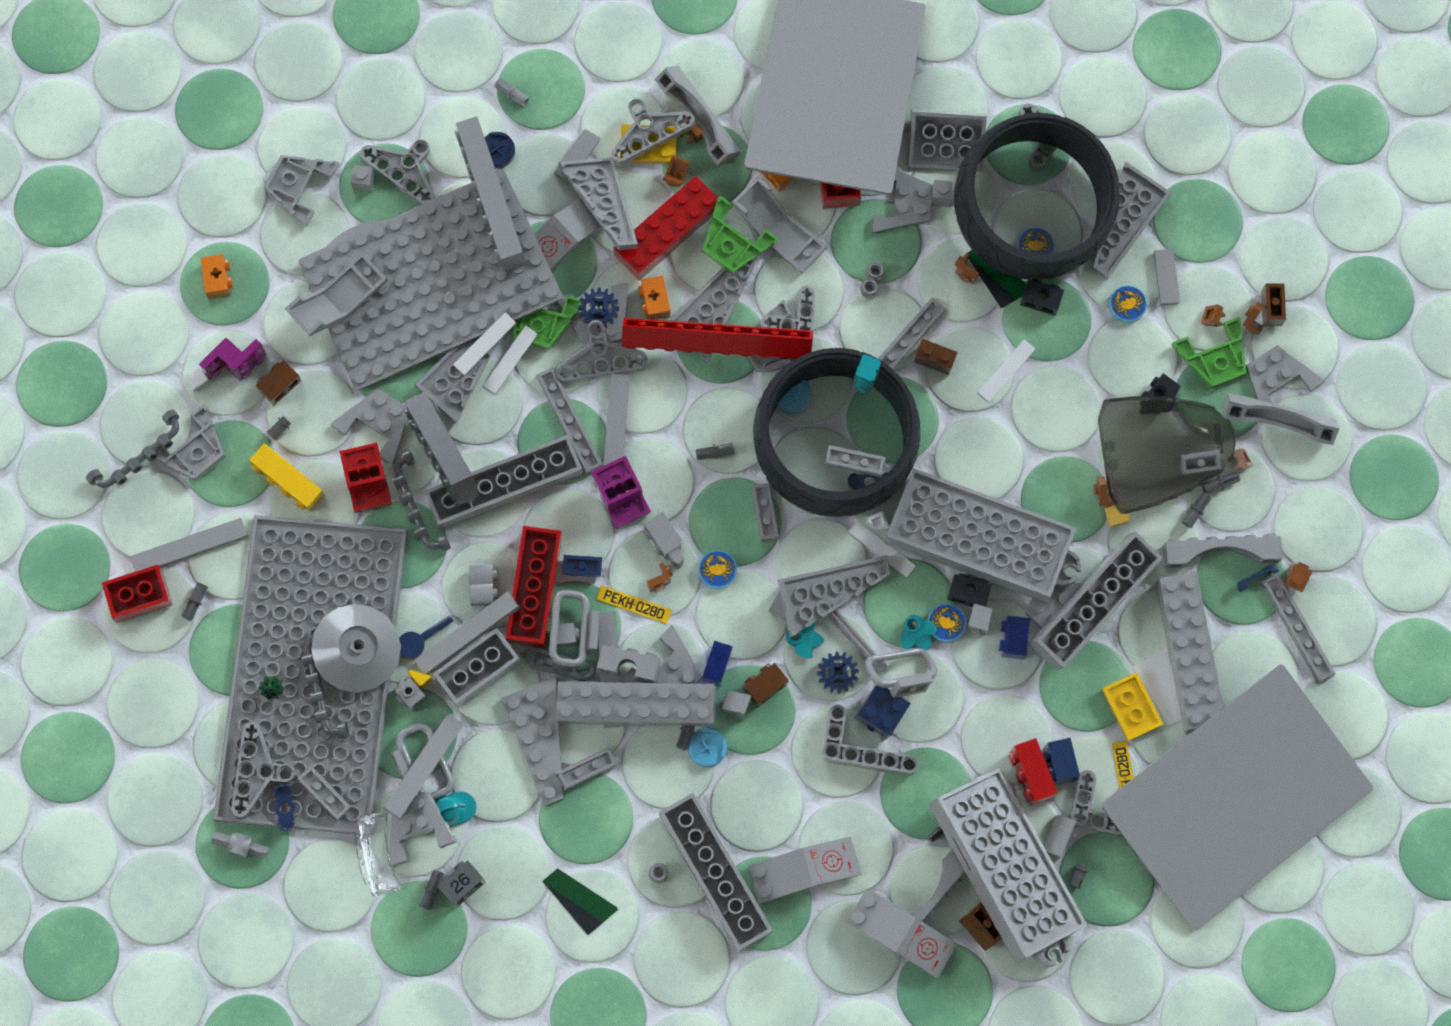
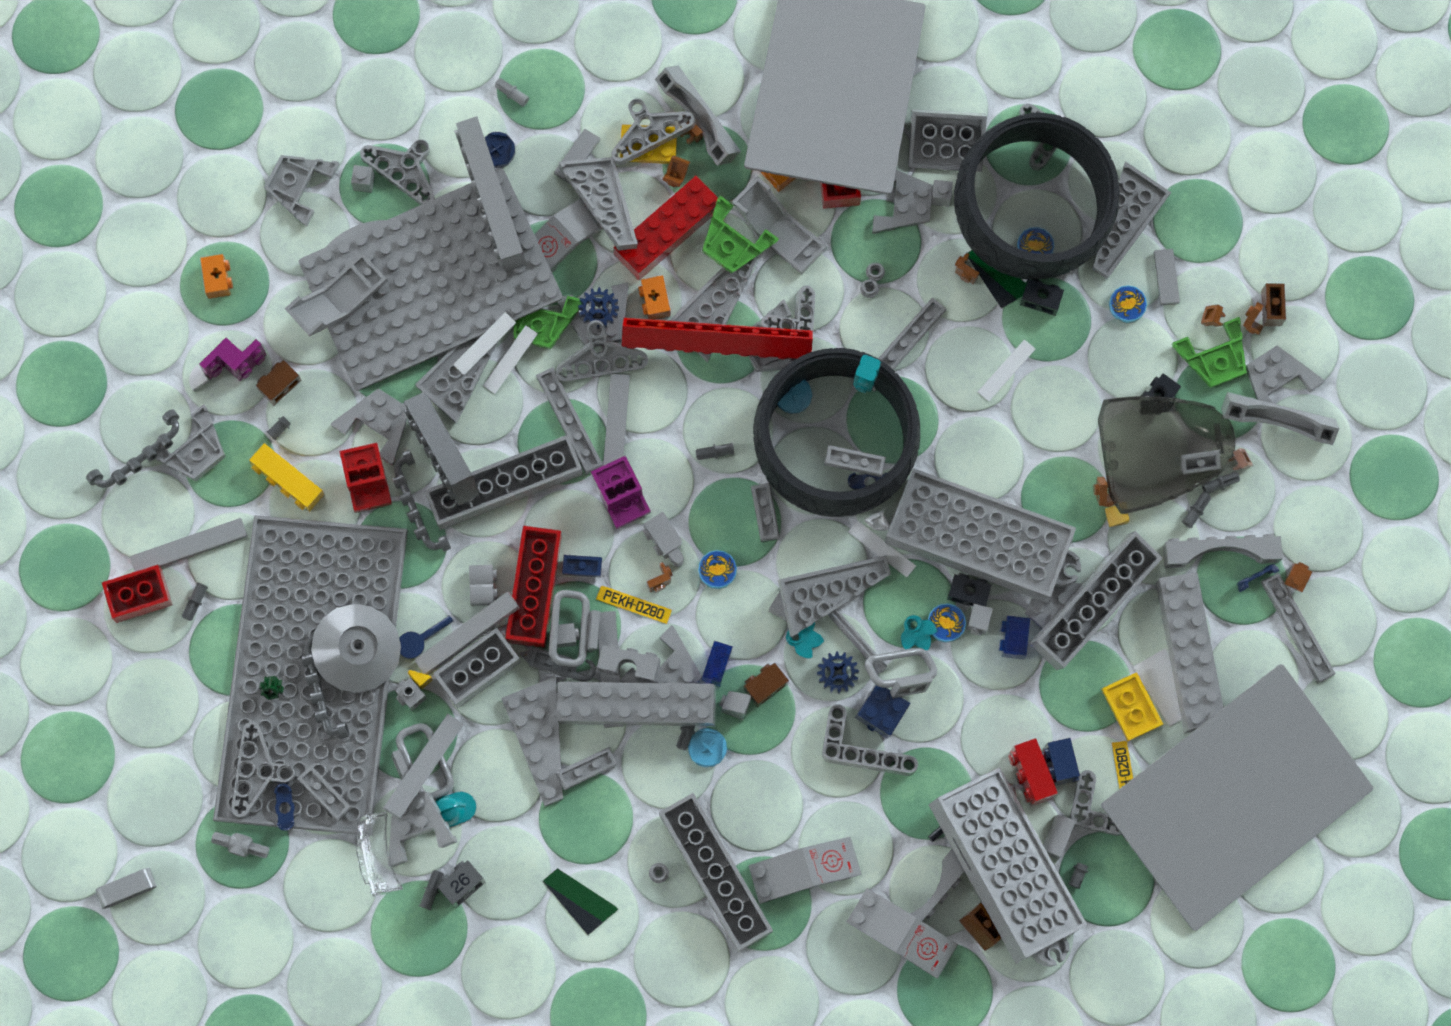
(126, 888): none -> light grey beam
(935, 356): reddish brown brick -> none

